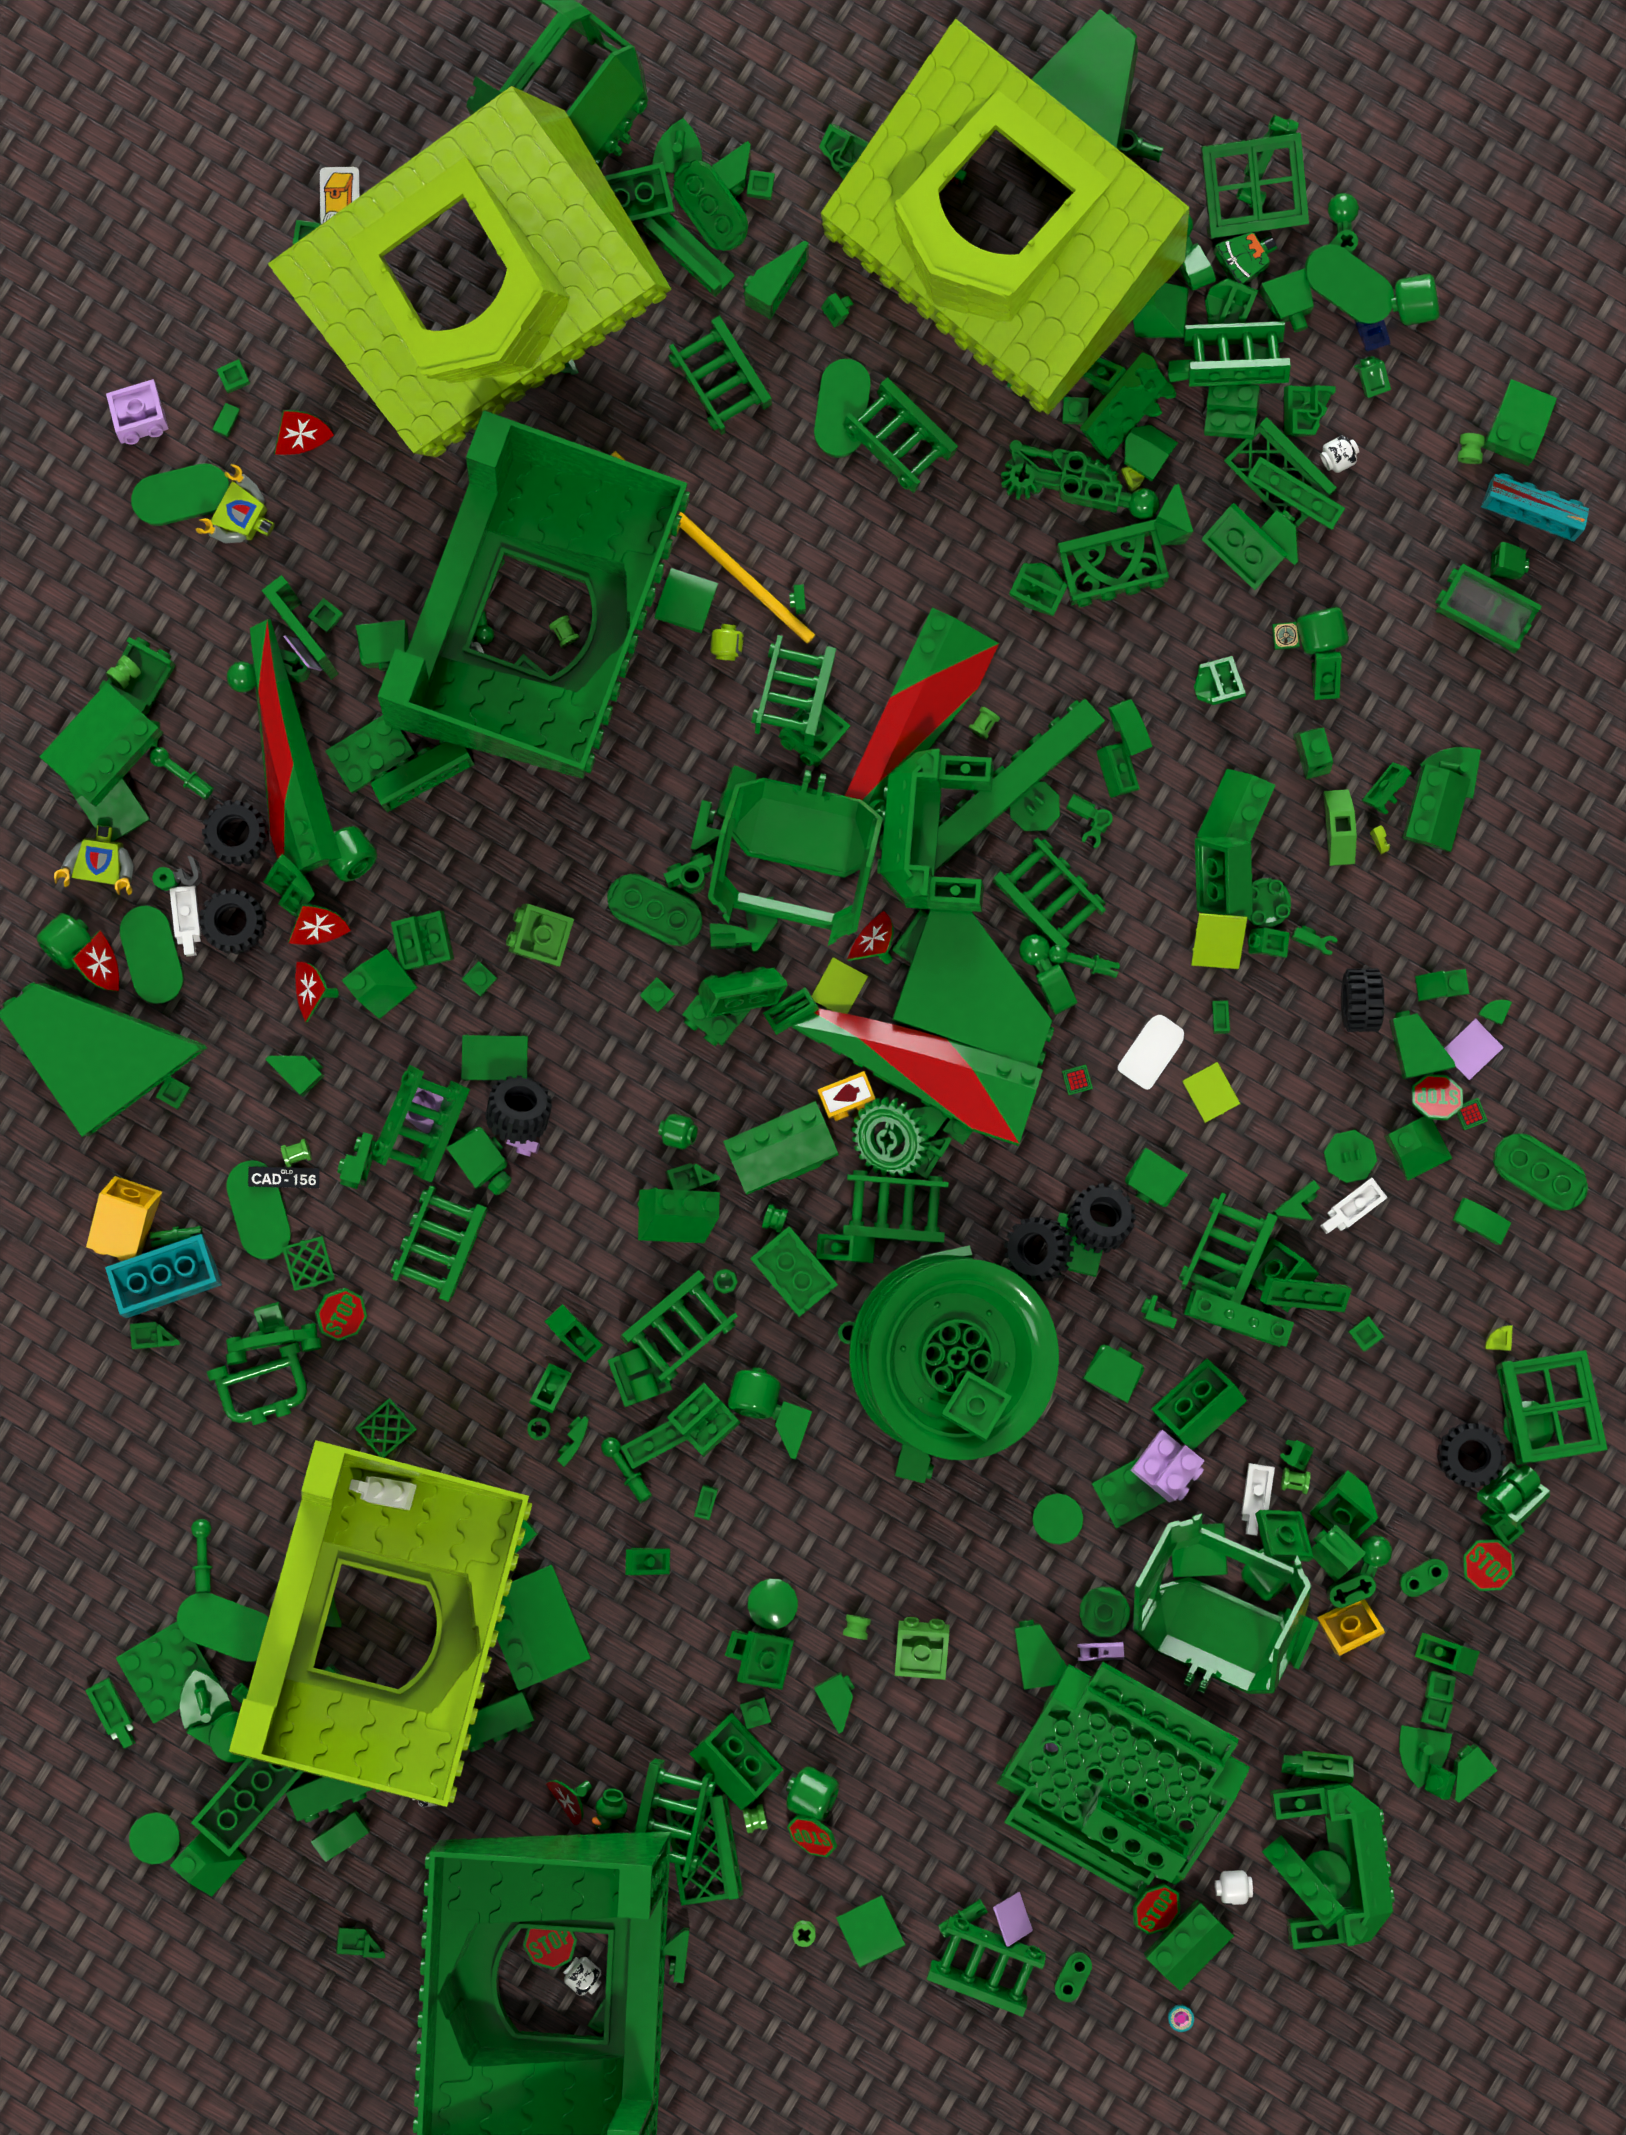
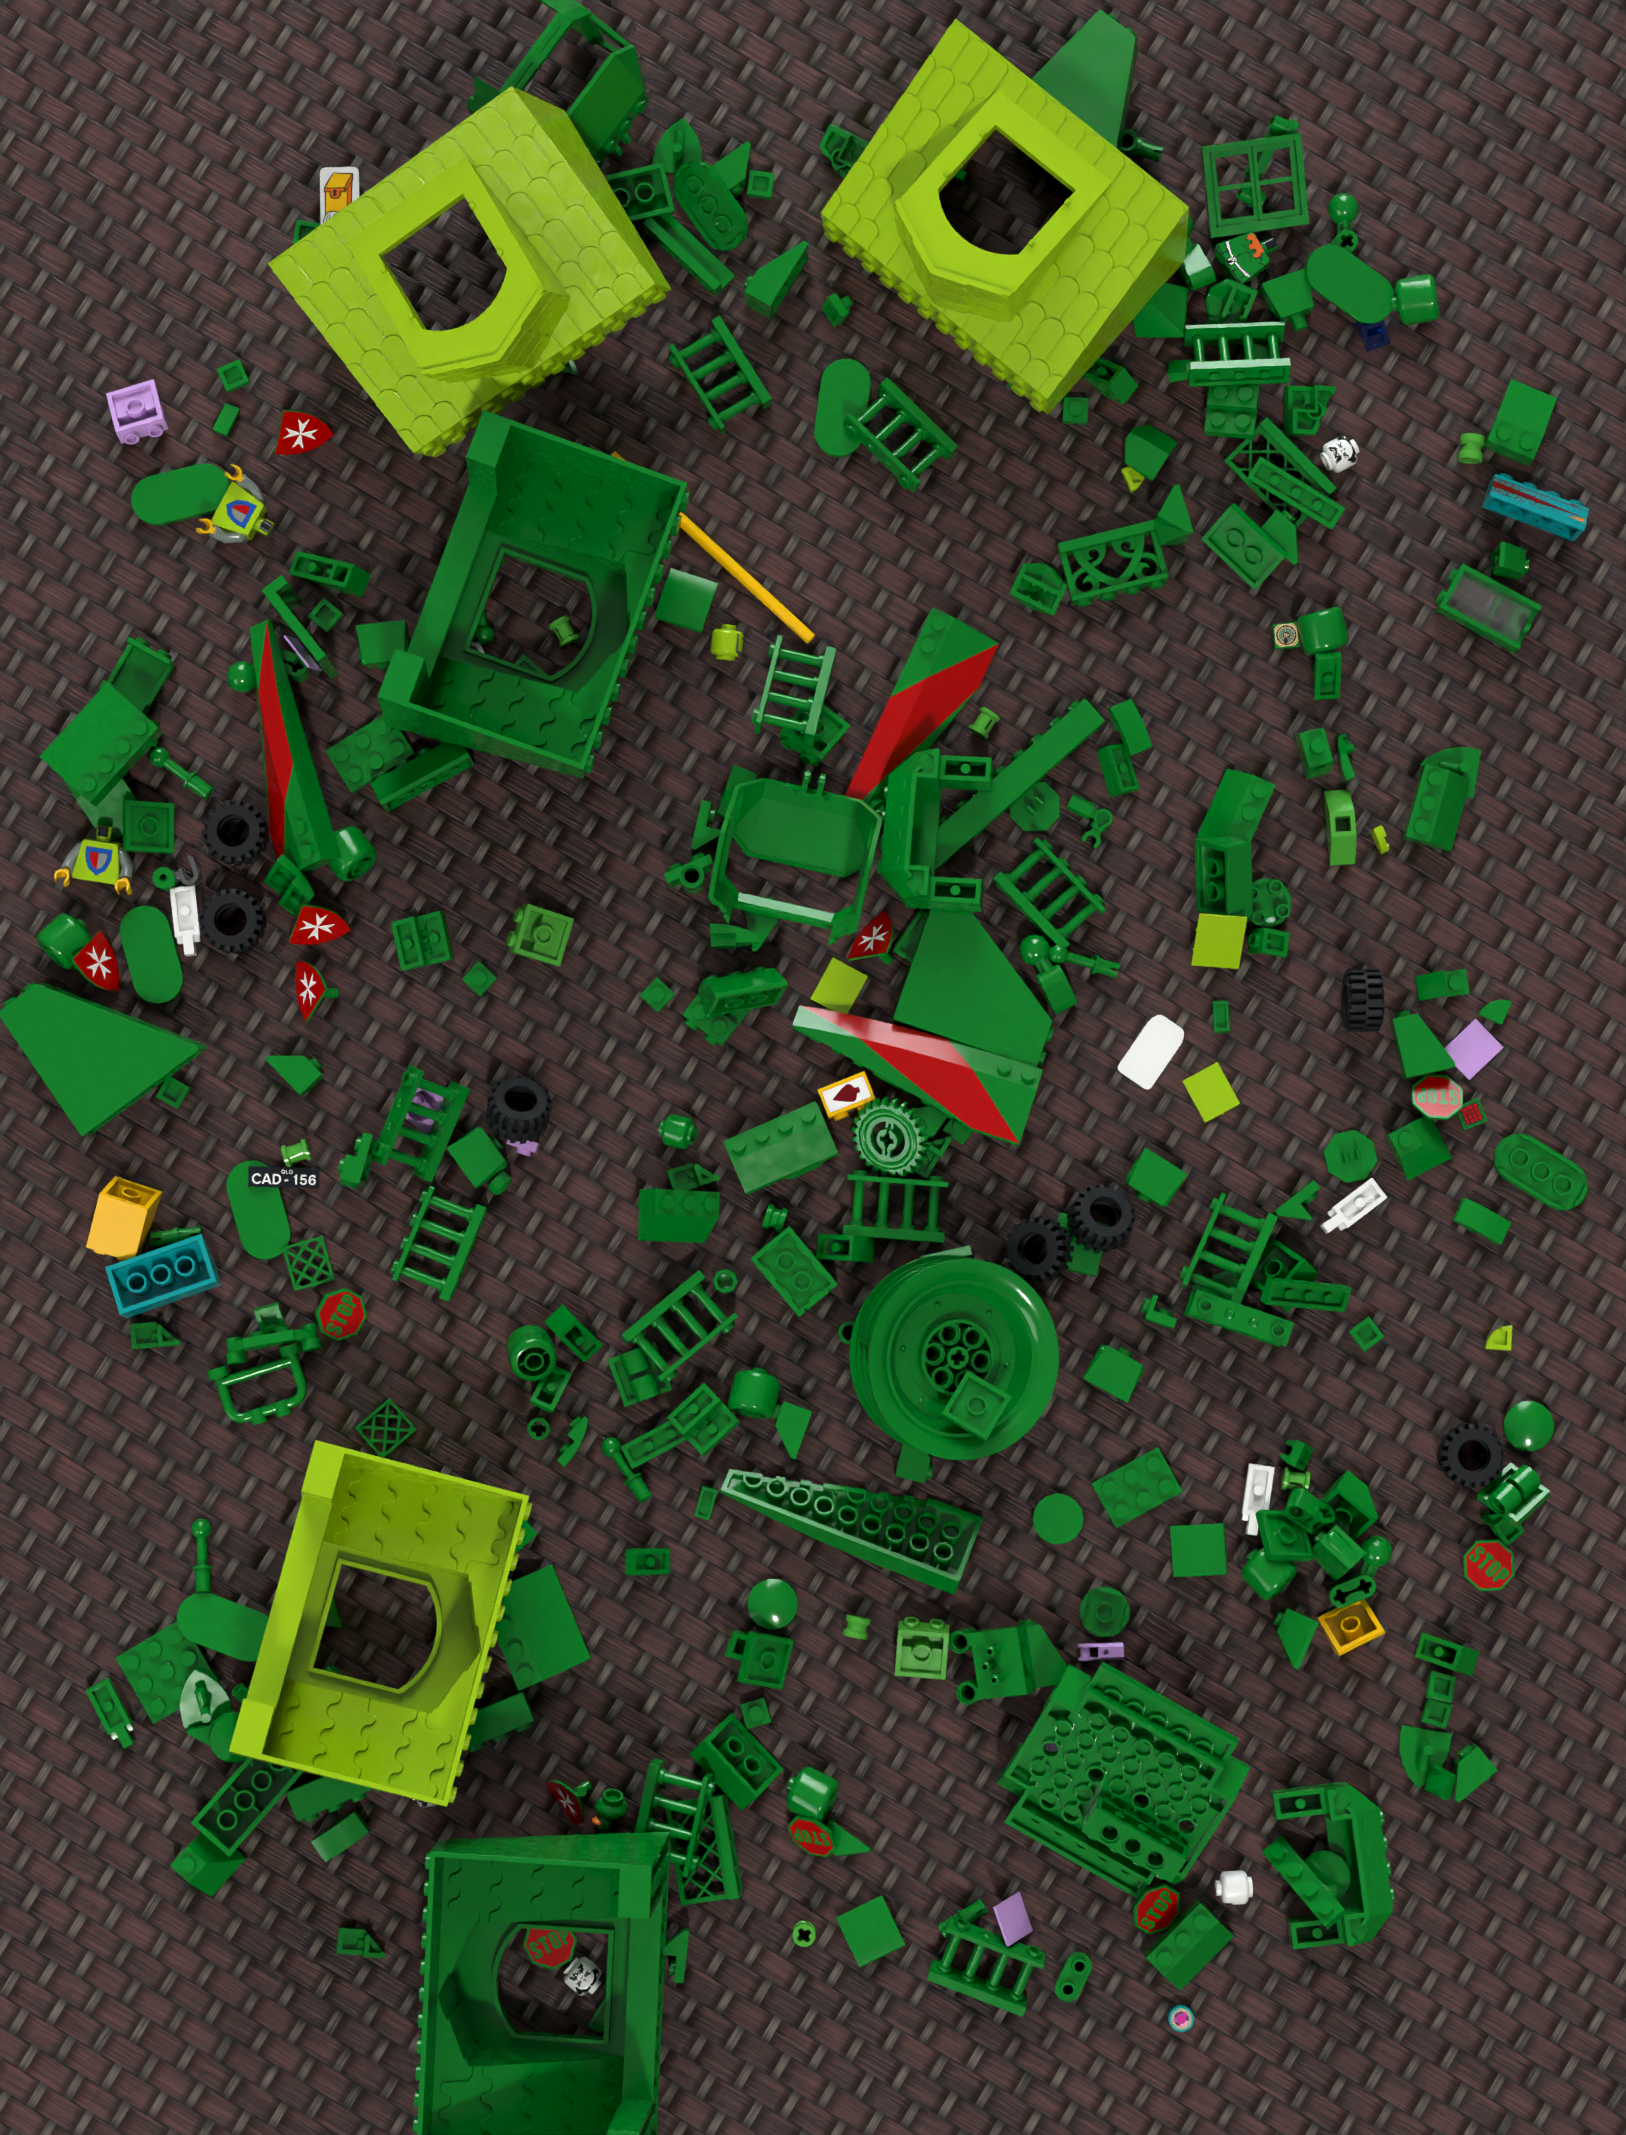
(121, 674): bright green wheel -> none
(148, 827): none -> green plate
(154, 1838): green tile -> none
(330, 573): none -> green slope
(380, 983): green slope -> none
(385, 1492): white hinge -> none
(494, 1057): green piece -> none
(531, 1353): none -> green head
(654, 909): green tile -> none
(755, 1818): bright green wheel -> none
(791, 1014): green tile -> none
(797, 599): green plate -> none
(836, 1698): green slope -> none
(846, 1842): none -> green slope
(894, 1532): none -> green wedge
(1000, 1662): none -> green piece
(1077, 1080): tile -> none
(1092, 475): green arm -> none
(1126, 405): green hinge -> none
(1168, 1467): lavender plate -> none
(1199, 1404): green slope -> none
(1214, 1629): green windscreen -> none
(1218, 682): green slope -> none
(1306, 1511): none -> green piece
(1308, 938): green plate -> none
(1319, 1766): green hinge -> none
(1344, 765): none -> green slope
(1373, 376): green bracket -> none
(1386, 786): green plate -> none
(1424, 1577): green plate -> none
(1516, 1413): green window -> none

